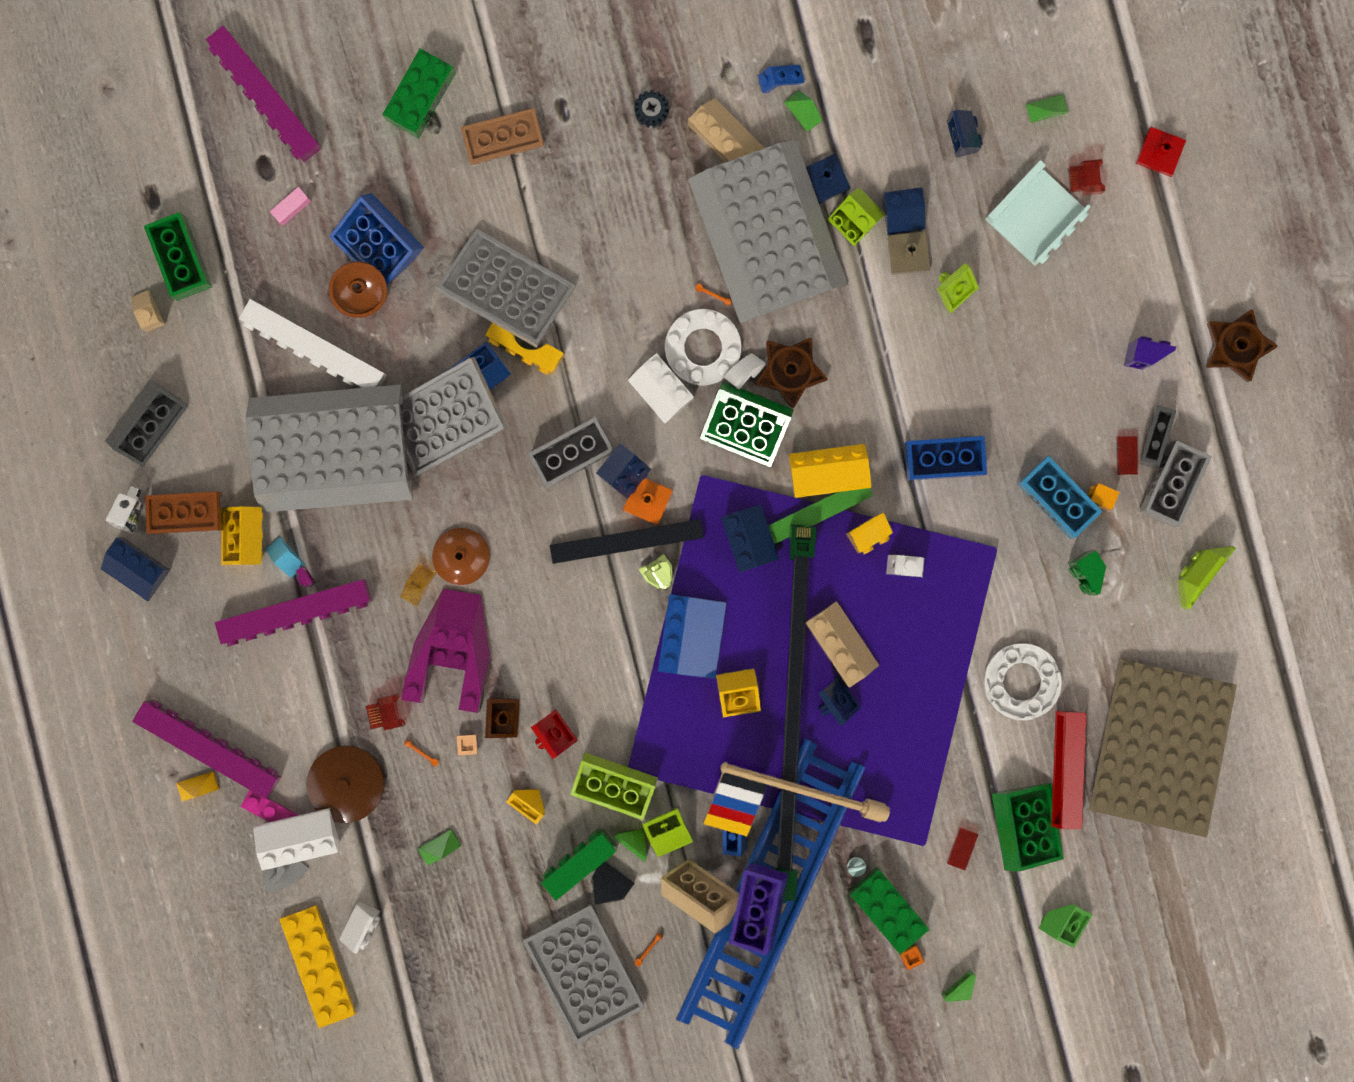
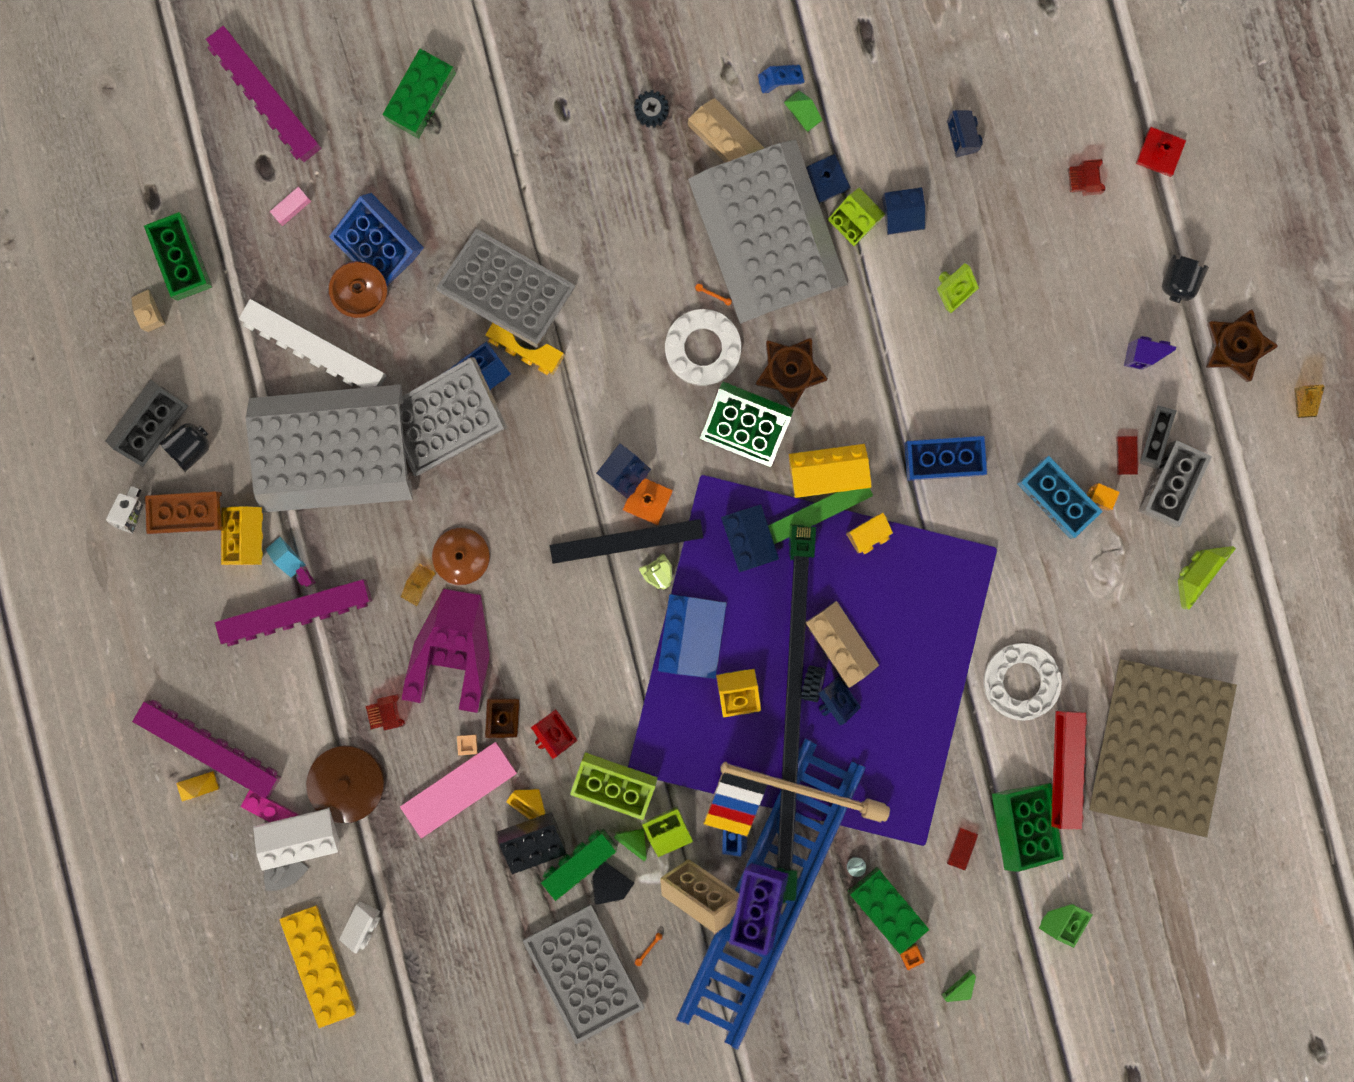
(134, 568): dark blue slope -> none
(186, 445): none -> black cylinder
(434, 762): orange hinge -> none
(439, 847): bright green slope -> none
(458, 790): none -> bright pink tile
(502, 136): medium nougat plate -> none
(531, 843): none -> black brick
(571, 453): light grey brick -> none
(660, 388): white slope -> none
(747, 367): white slope -> none
(813, 683): none -> black wheel
(905, 565): white torso -> none
(908, 253): dark tan tile -> none
(1037, 215): light aqua panel -> none
(1047, 108): bright green slope -> none
(1089, 571): green slope -> none
(1183, 278): none -> black cylinder
(1308, 400): none -> clear yellow slope

